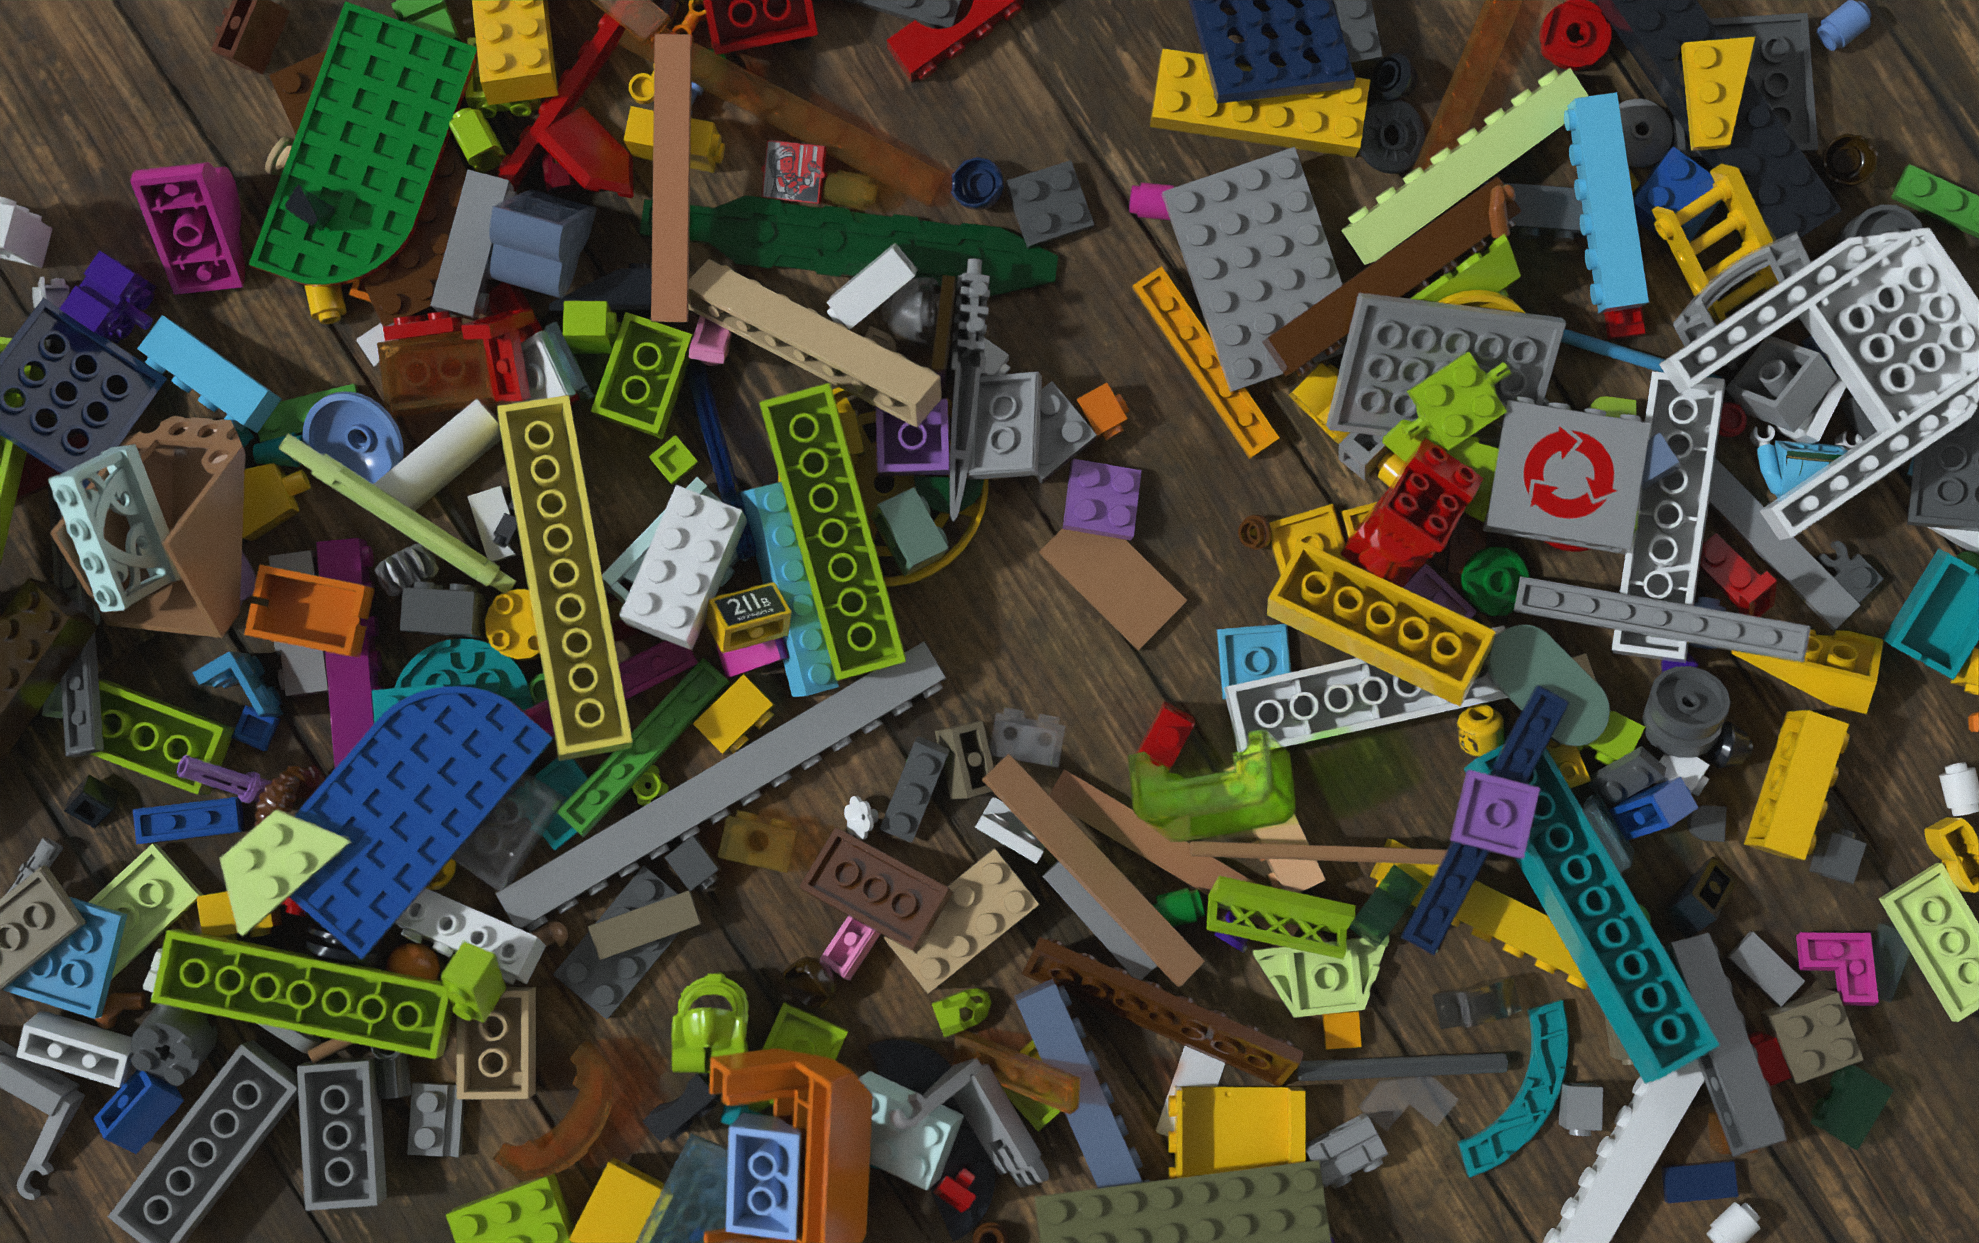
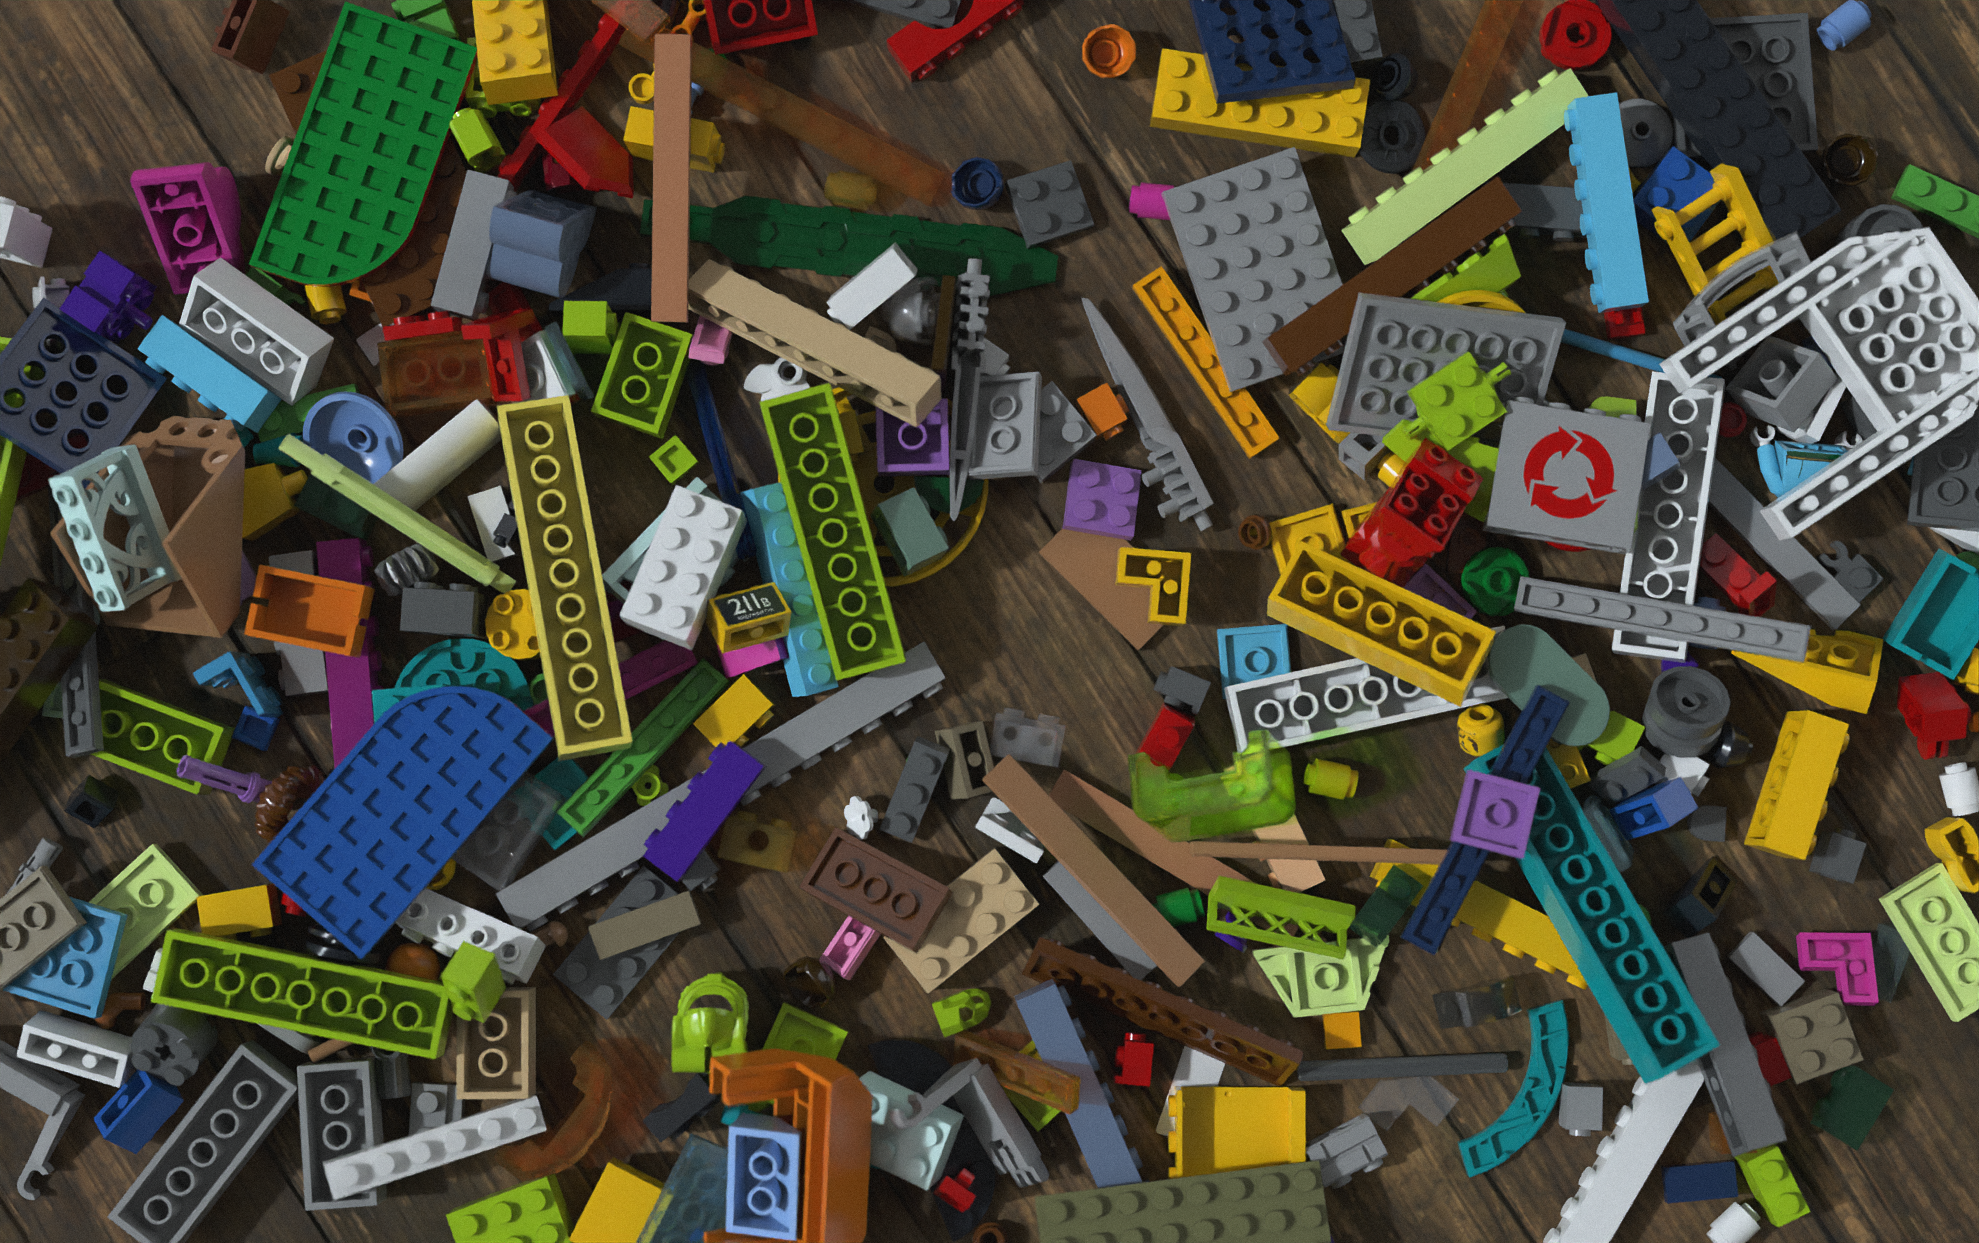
(188, 820): blue tile -> none
(255, 331): none -> white brick
(275, 287): none -> bright green plate
(275, 864): yellowish green wing -> none
(309, 208): black slope -> none
(335, 508): none -> clear green brick
(434, 1147): none -> white arch
(704, 809): none -> dark purple brick
(770, 381): none -> white plate
(794, 171): piece -> none
(1108, 51): none -> orange hair
(1134, 1059): none -> red brick
(1156, 430): none -> light grey piece
(1164, 574): none -> yellow brick
(1182, 689): none -> dark grey brick
(1331, 779): none -> yellow brick
(1497, 209): dark orange arm -> none
(1714, 88): yellow wing -> none
(1773, 1185): none -> lime brick
(1932, 712): none -> red brick

